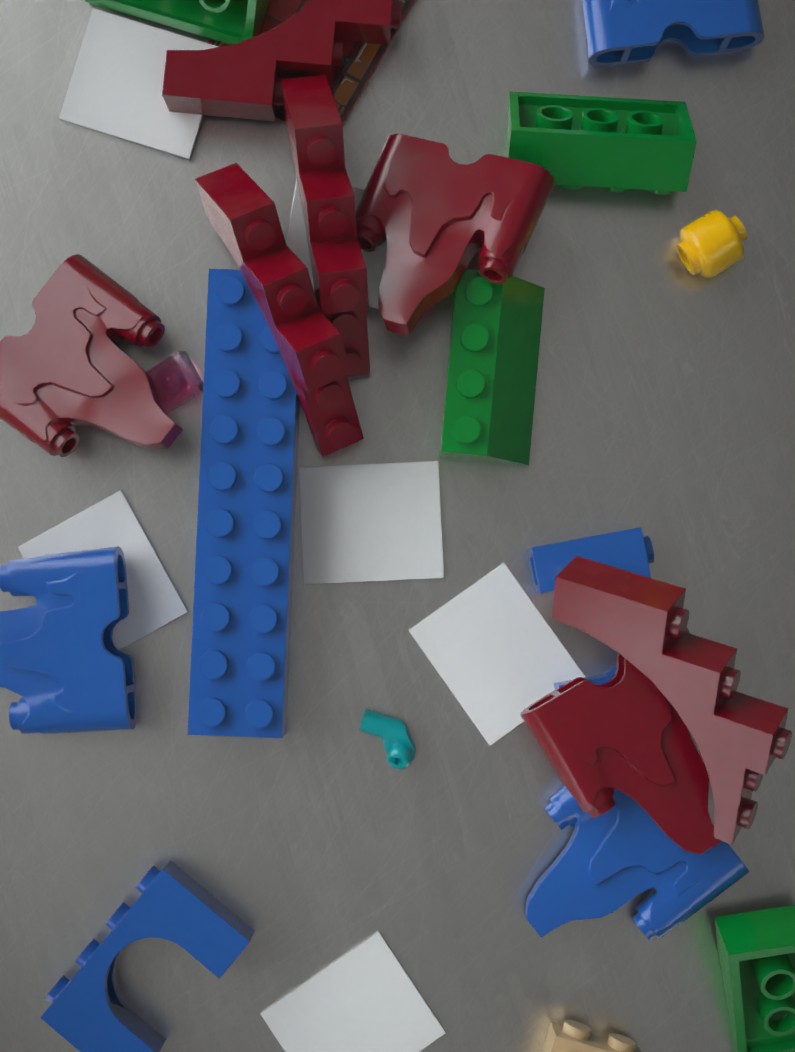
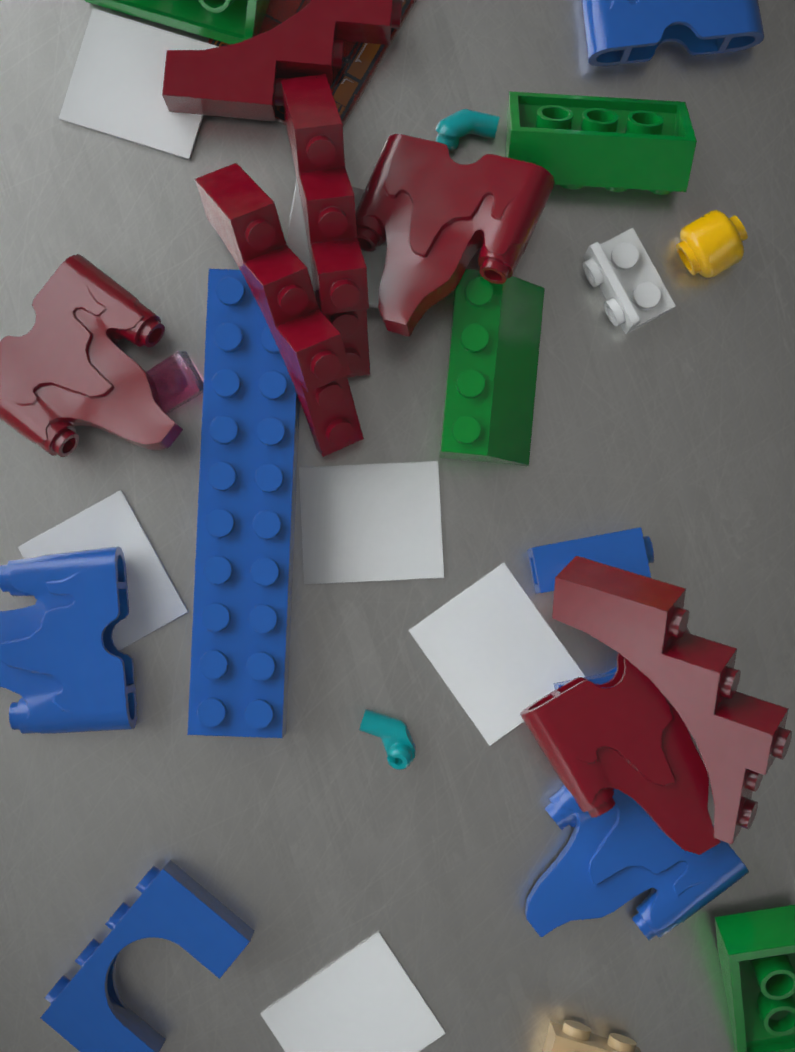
(463, 123): none -> teal arm
(627, 281): none -> white bracket

